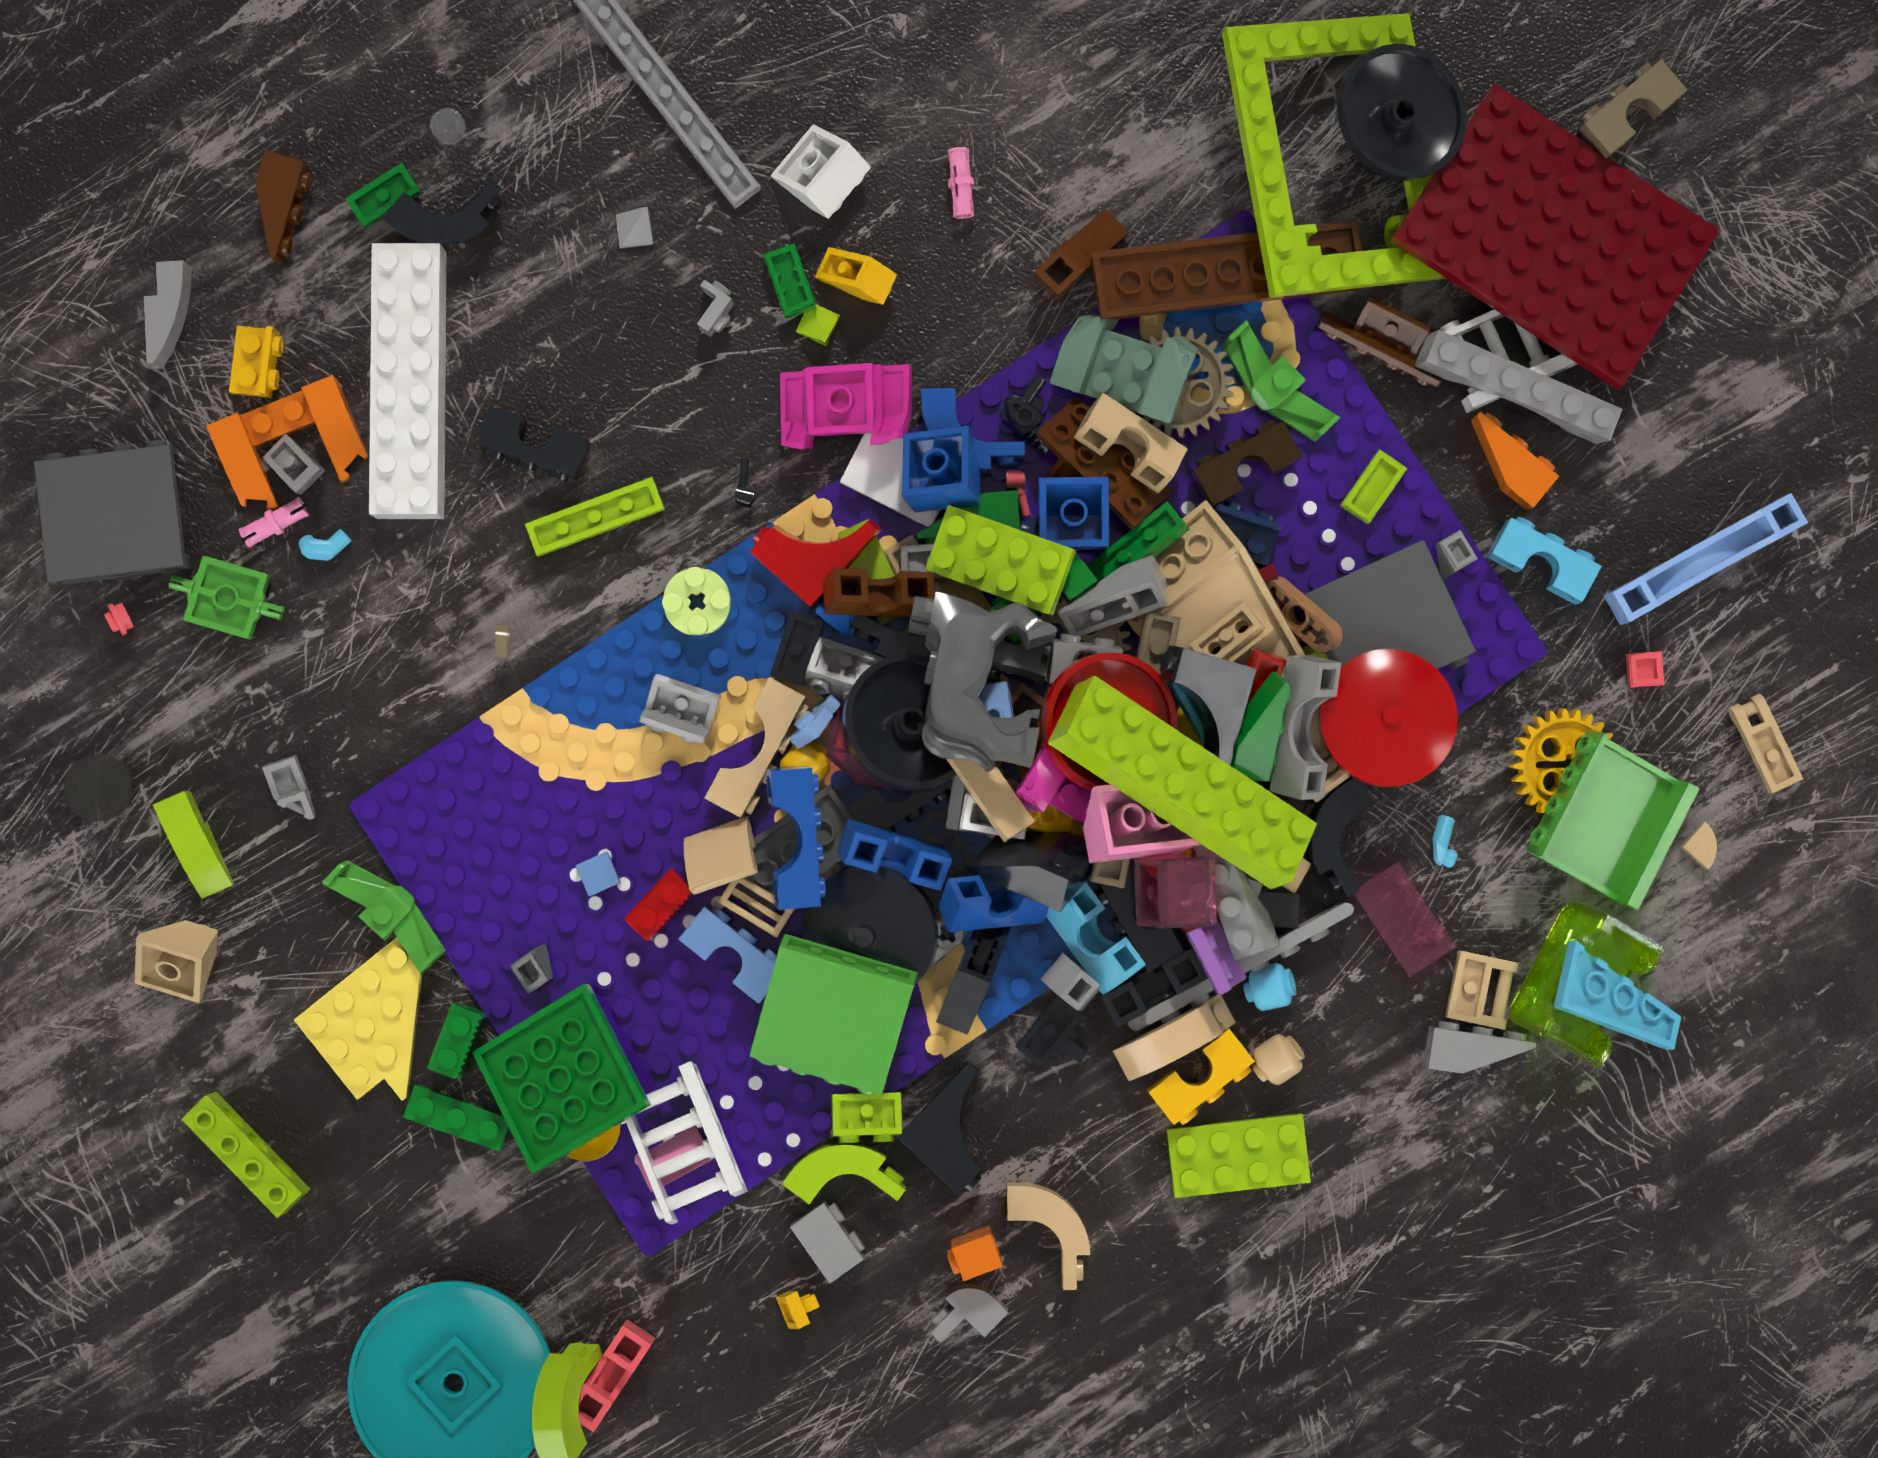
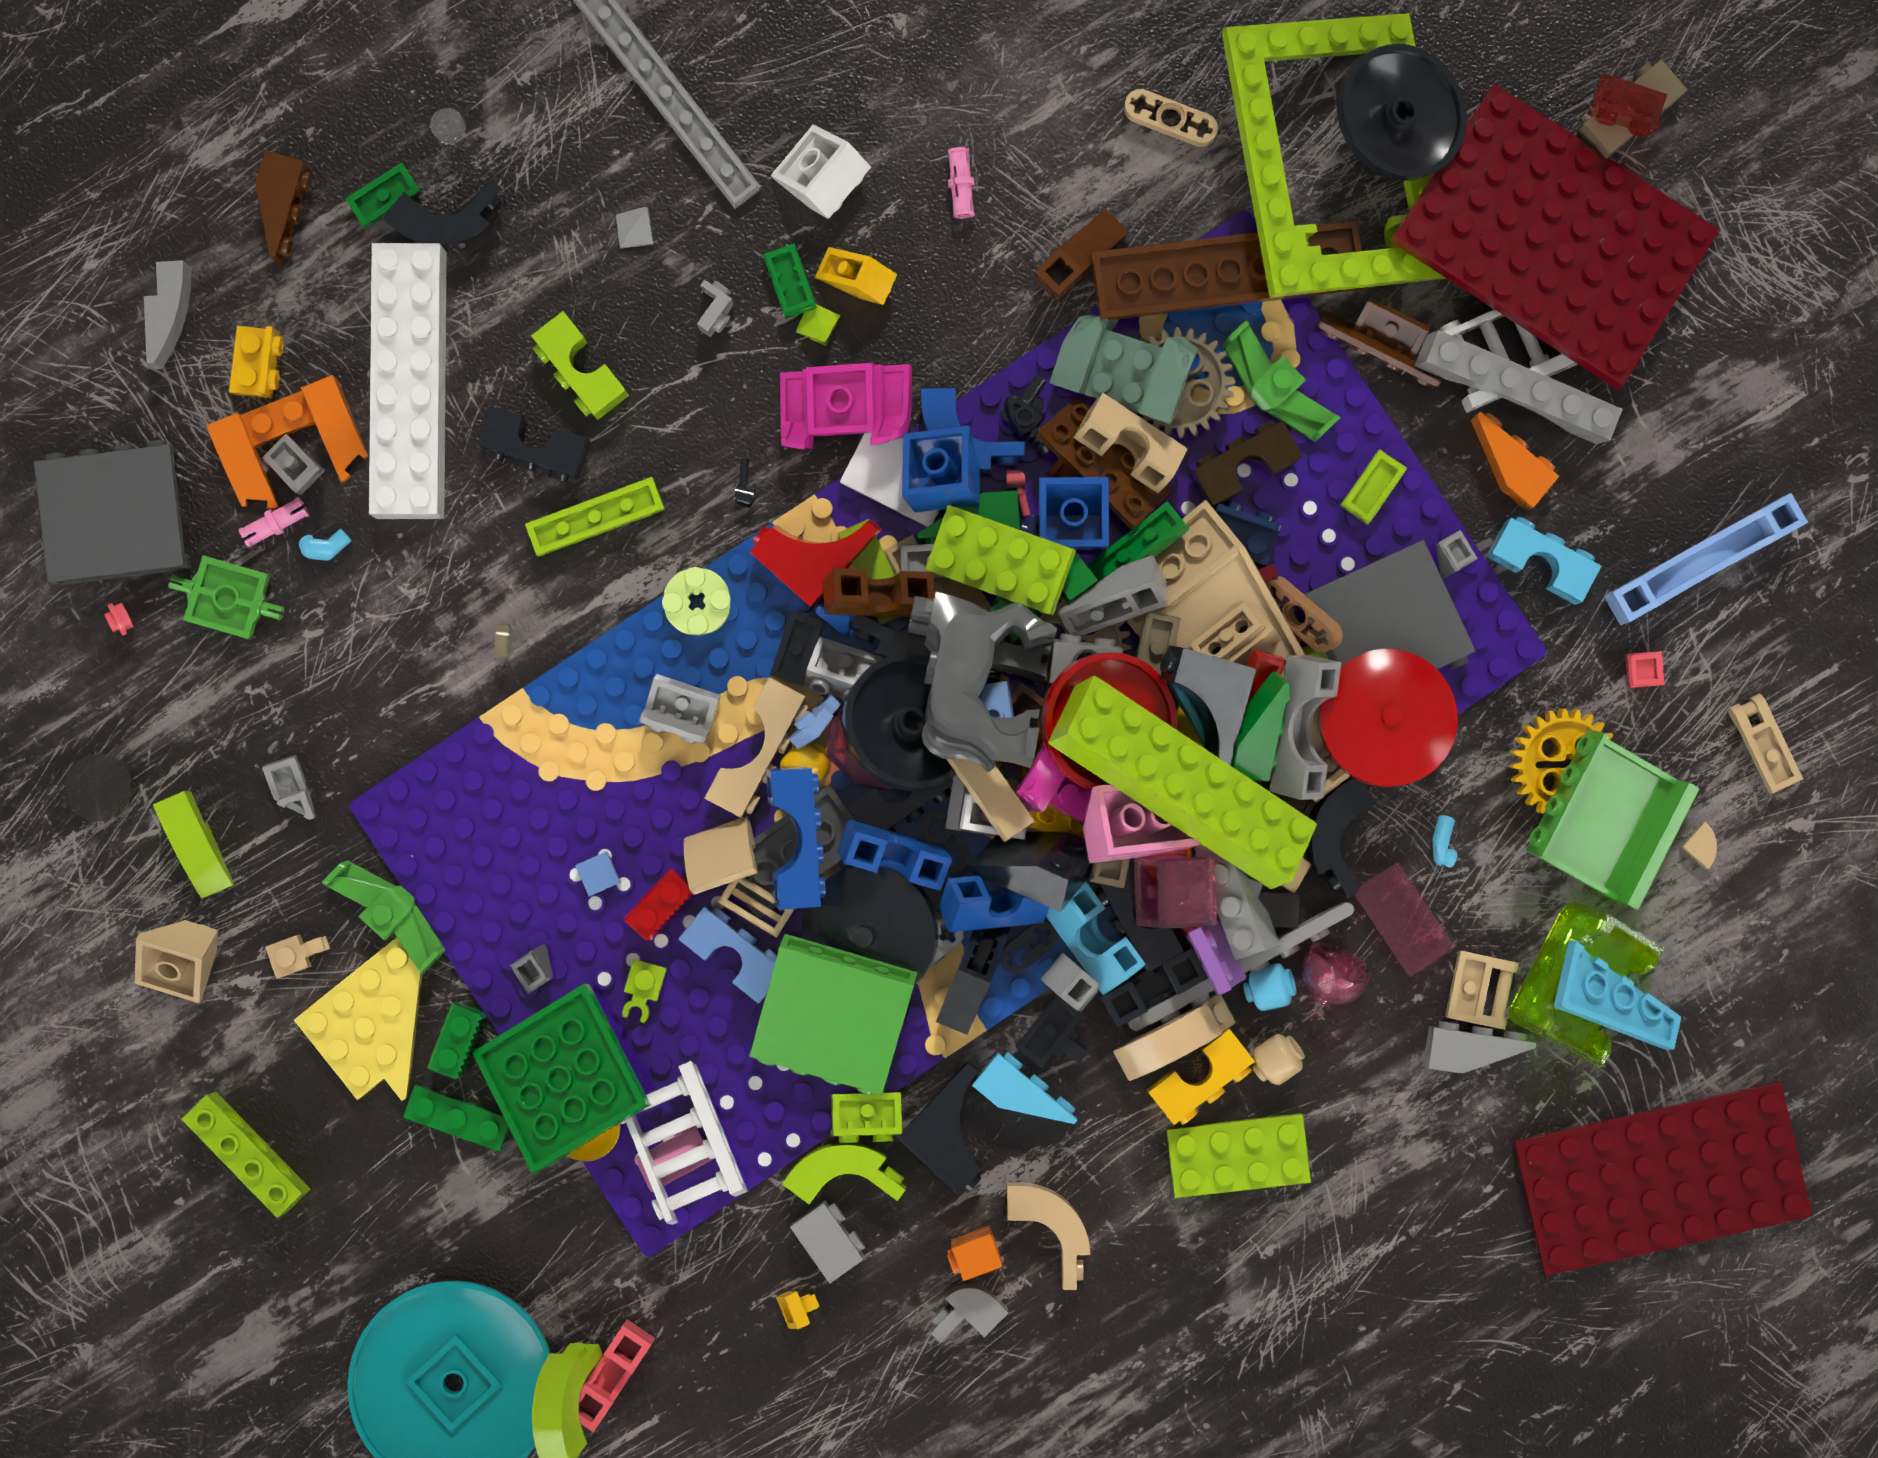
(292, 954): none -> tan plate
(559, 343): none -> lime arch
(644, 983): none -> lime plate
(1013, 1090): none -> medium azure slope
(1033, 953): none -> black beam
(1166, 104): none -> tan beam
(1334, 976): none -> clear pink cylinder
(1627, 105): none -> clear red bracket
(1662, 1178): none -> dark red plate

